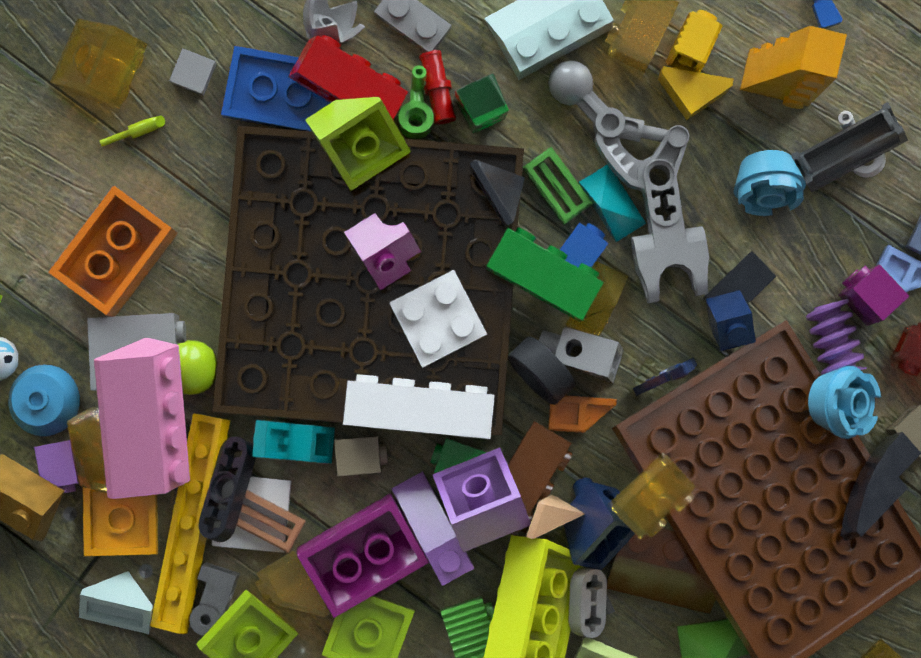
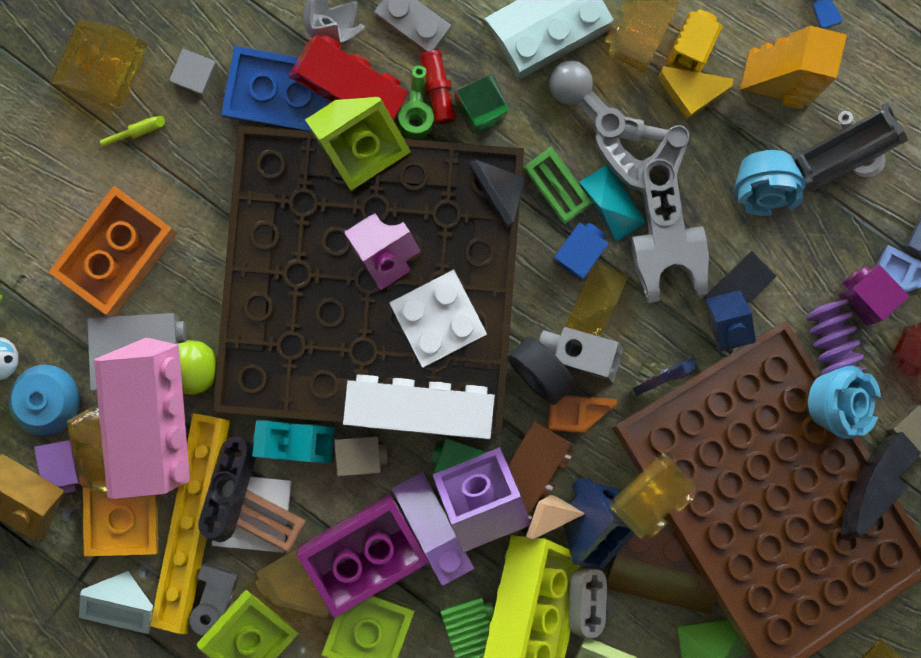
(545, 273): green brick -> none

